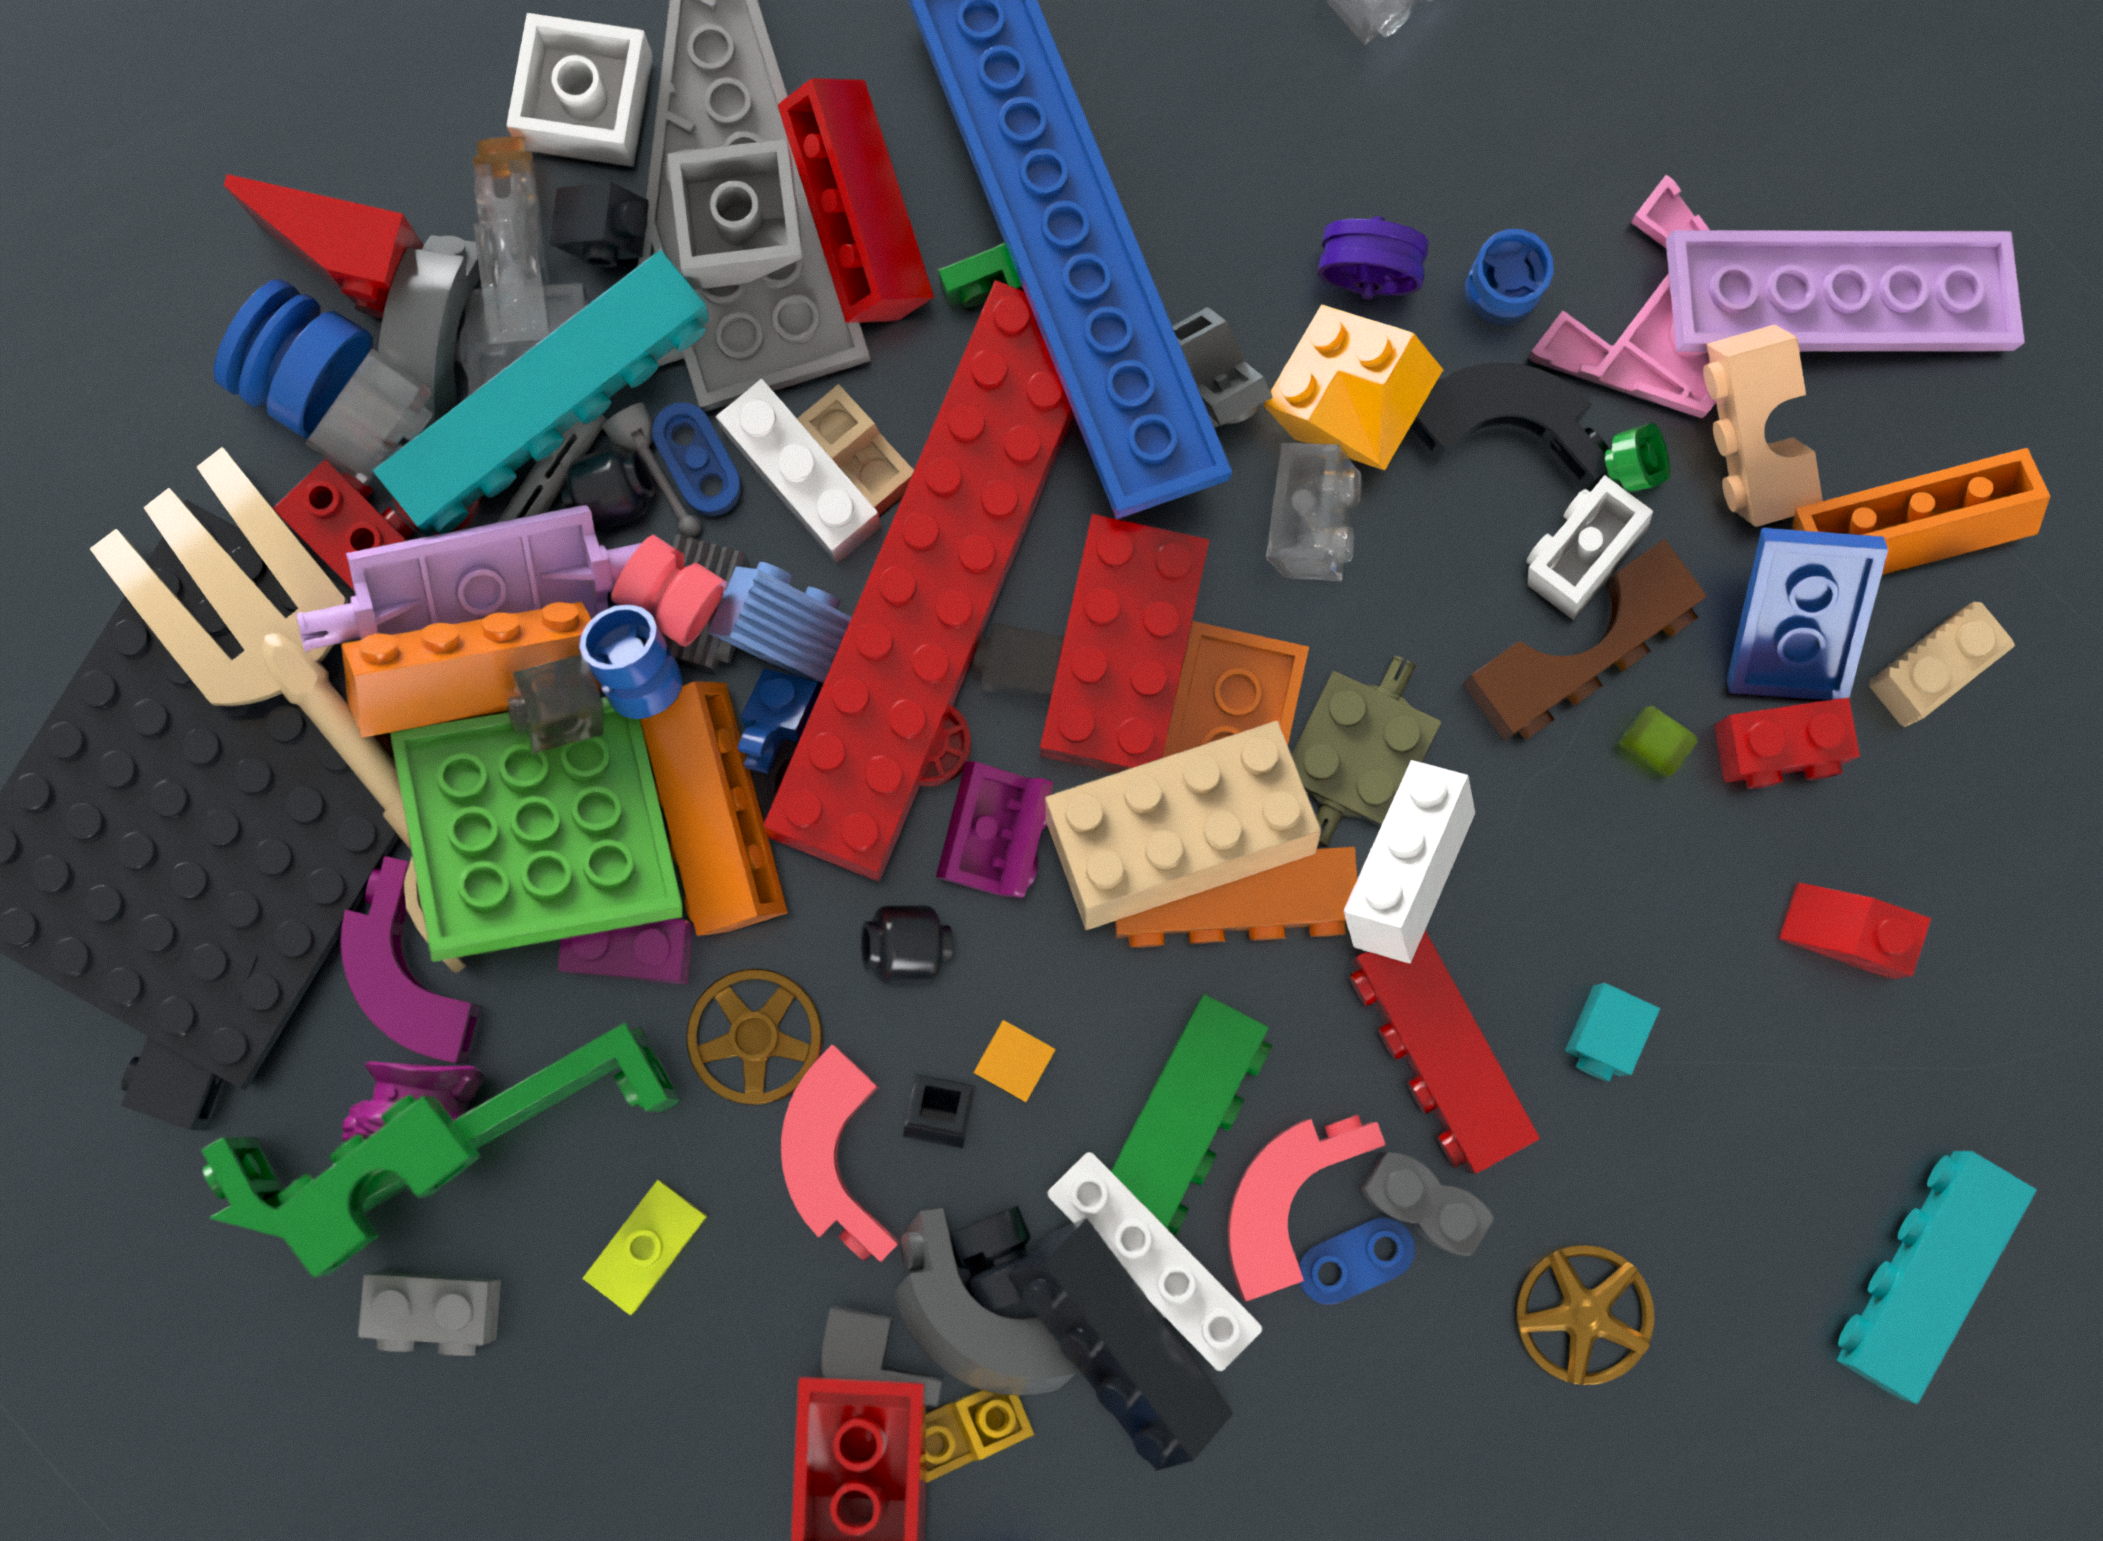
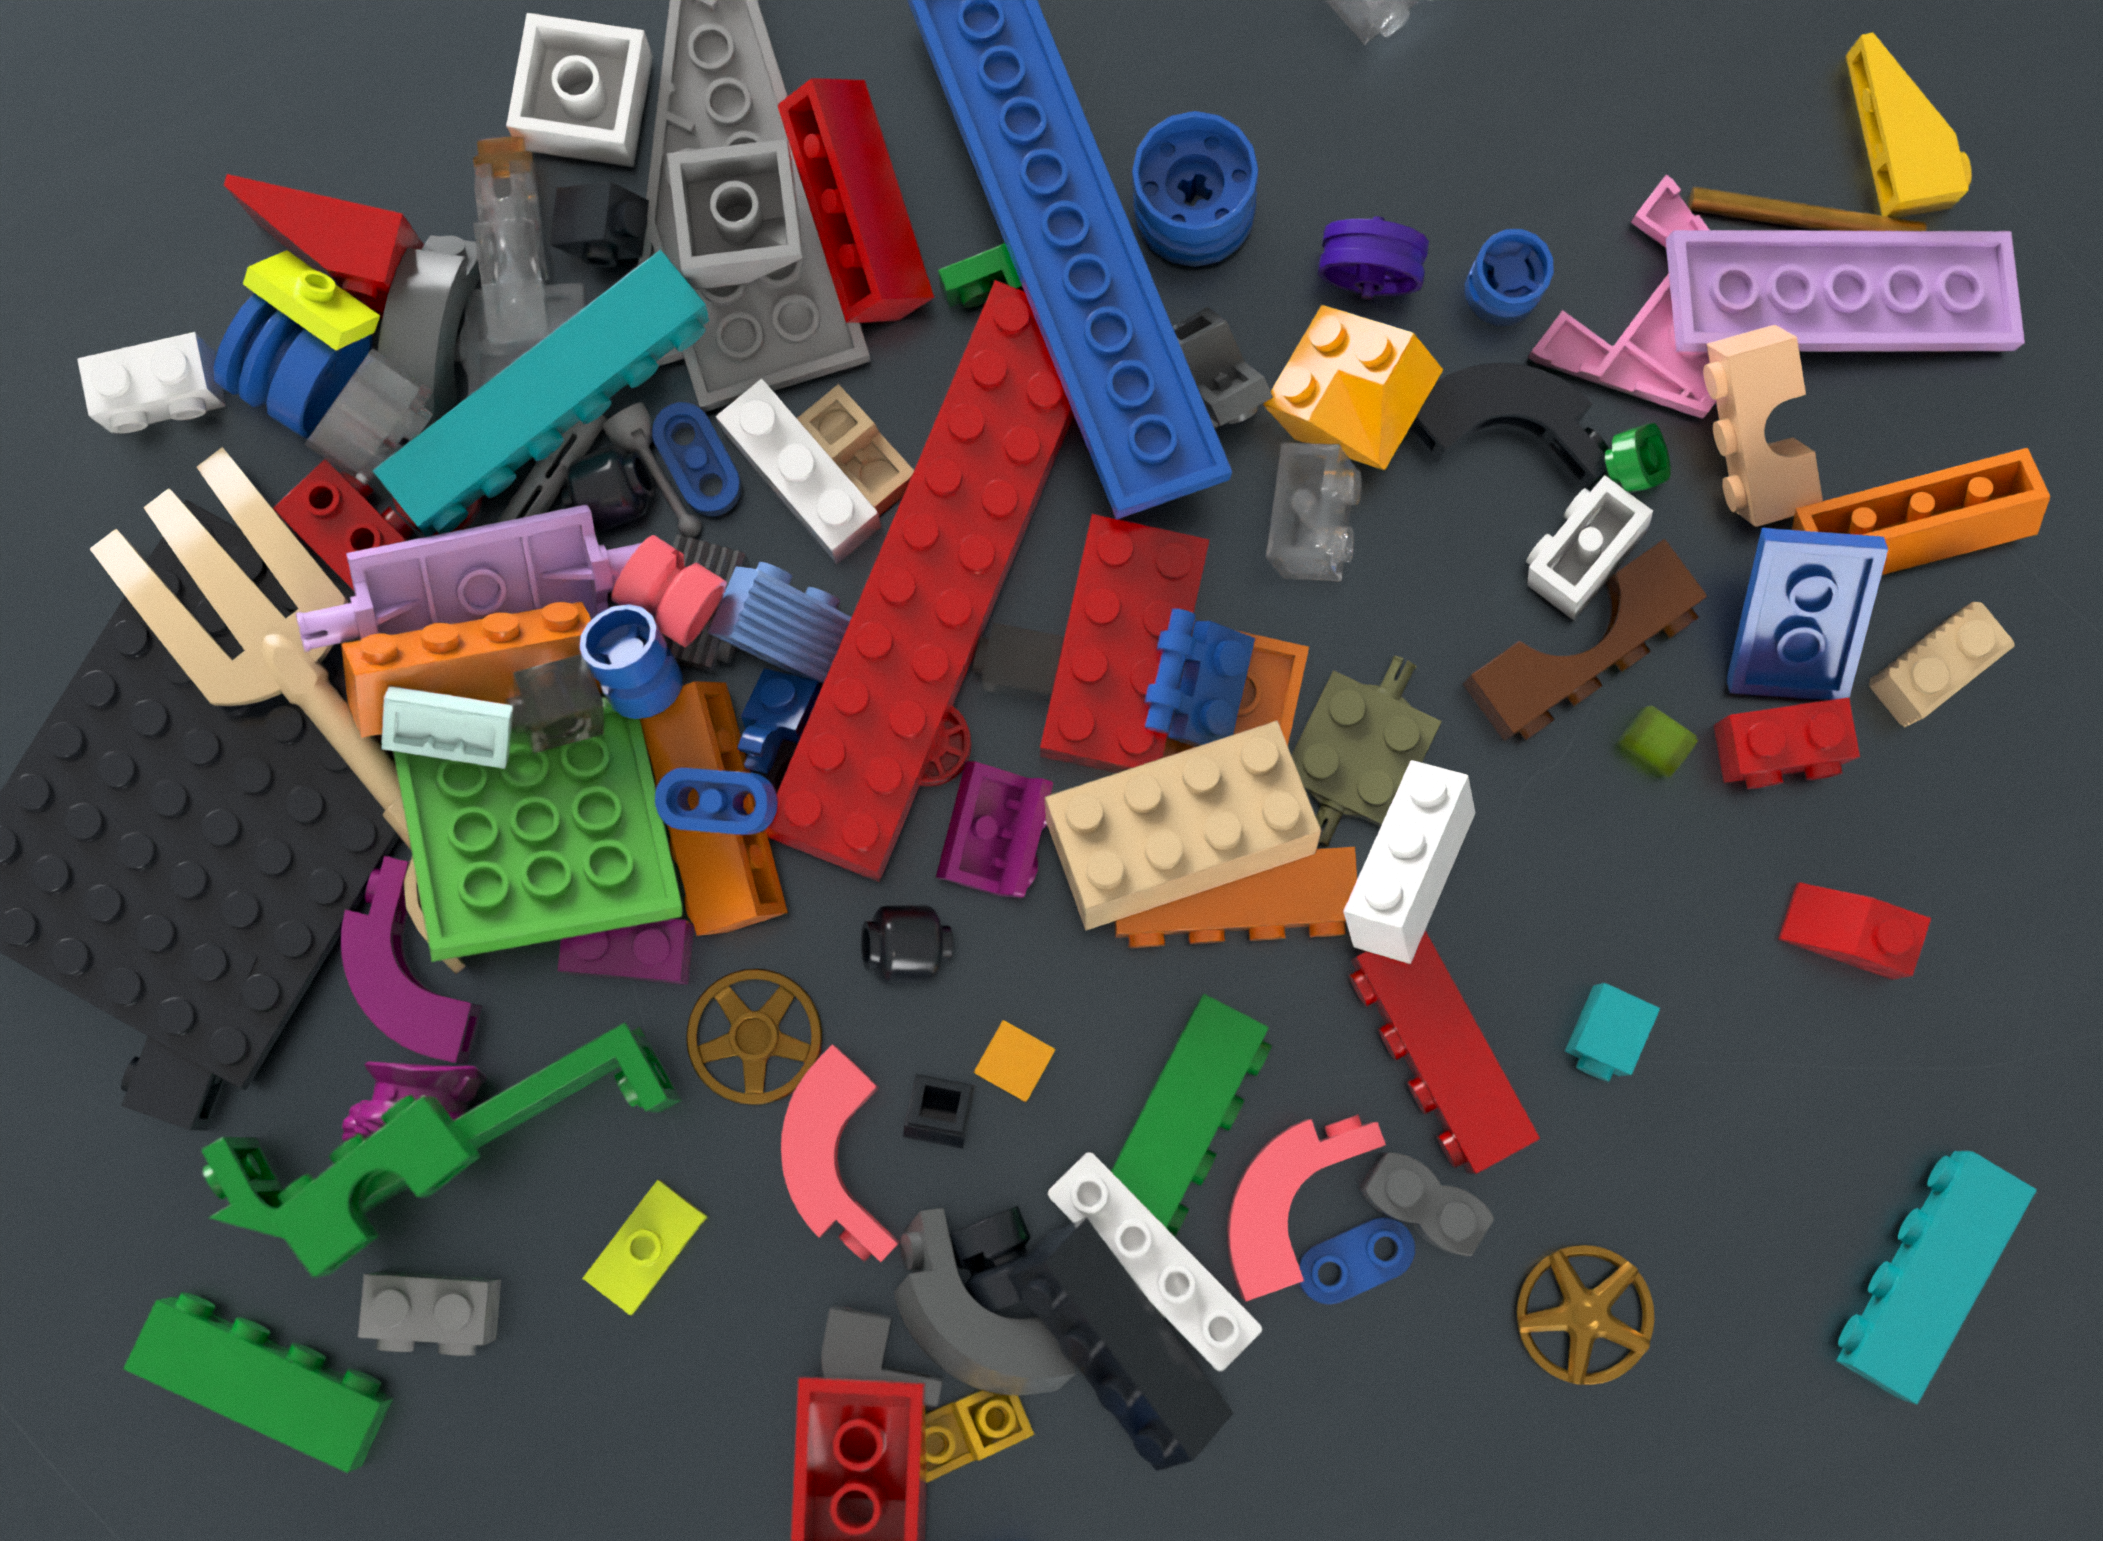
(151, 383): none -> white brick
(259, 1381): none -> green brick
(311, 299): none -> neon yellow plate
(446, 727): none -> light aqua plate
(719, 803): none -> blue plate
(1190, 158): none -> blue wheel
(1210, 684): none -> blue plate
(1794, 213): none -> pearl gold bar
(1906, 138): none -> yellow slope

